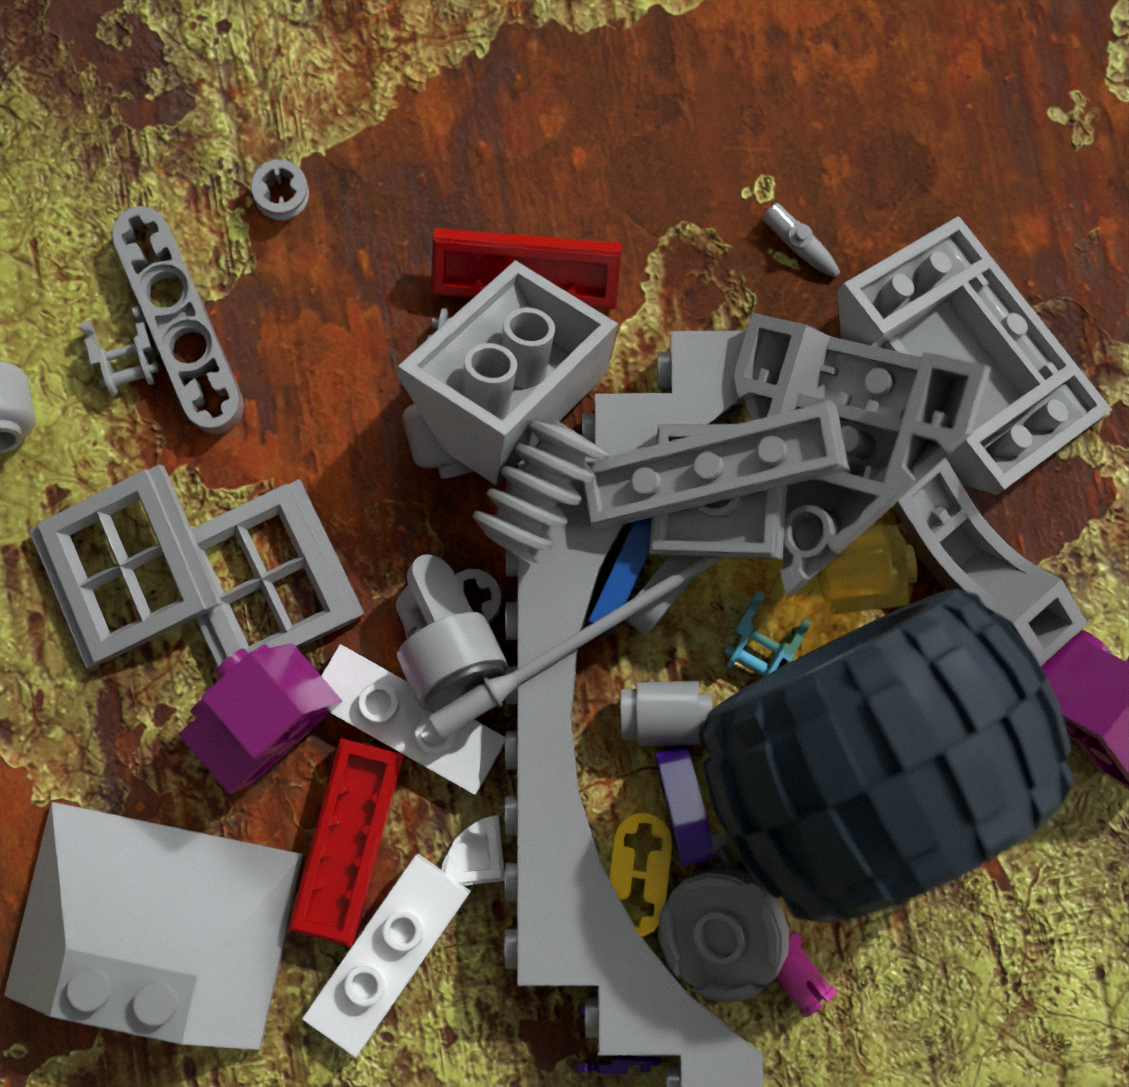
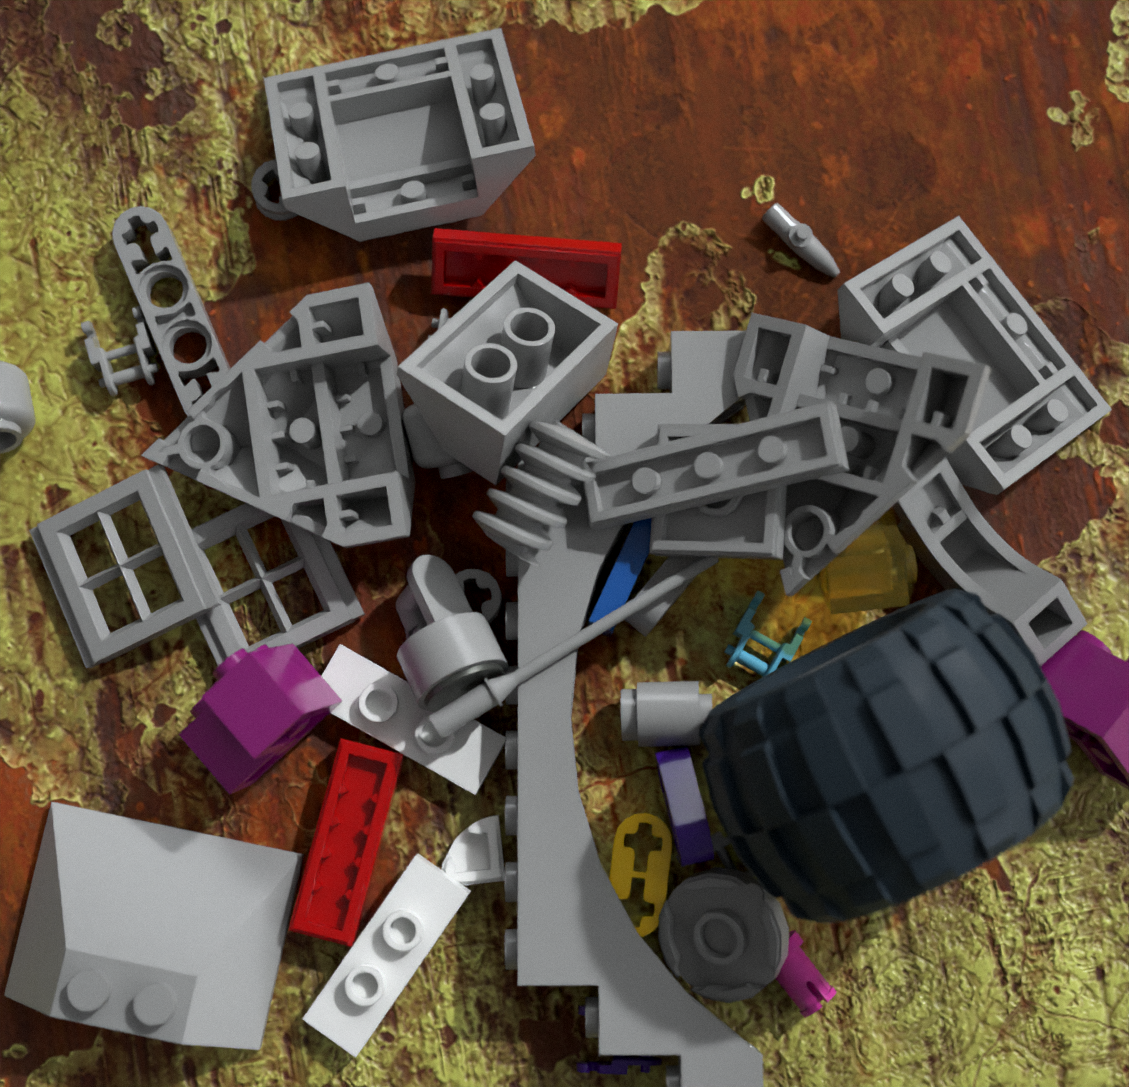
(309, 425): none -> light grey wedge
(400, 136): none -> light grey slope

